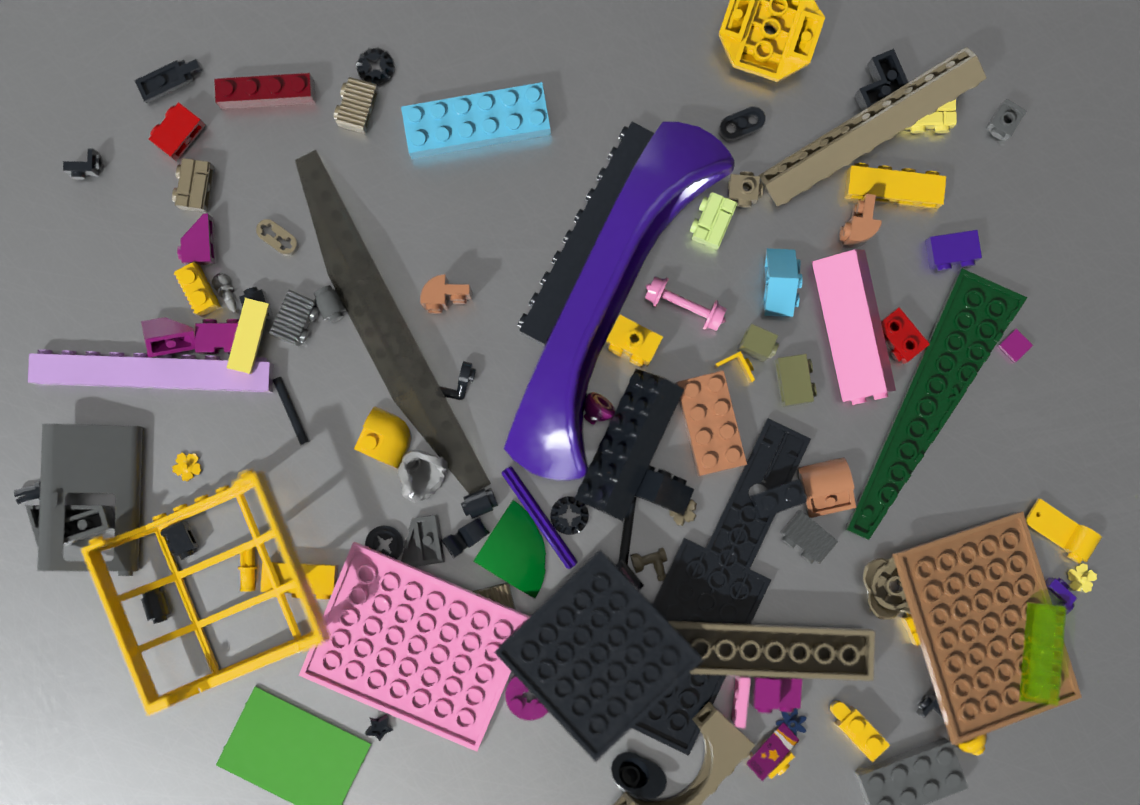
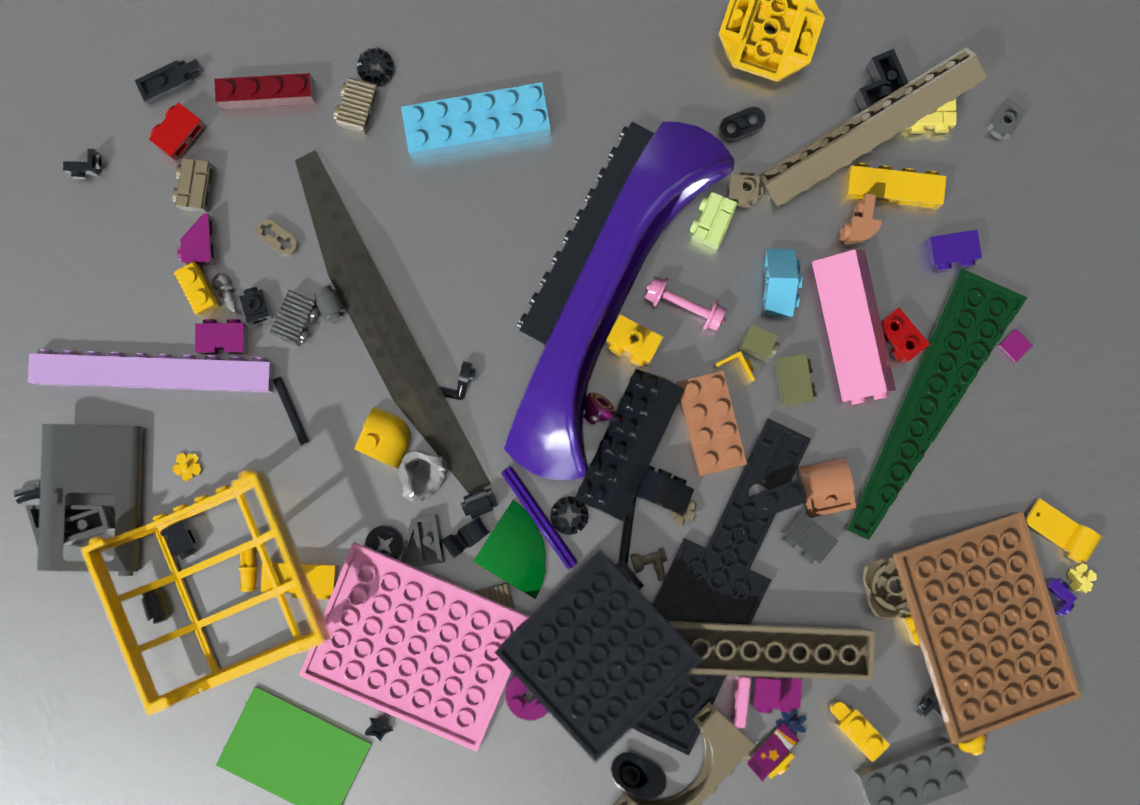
(167, 336): magenta slope -> none
(248, 336): light yellow tile -> none
(438, 292): nougat brick -> none
(1042, 653): clear neon green brick -> none

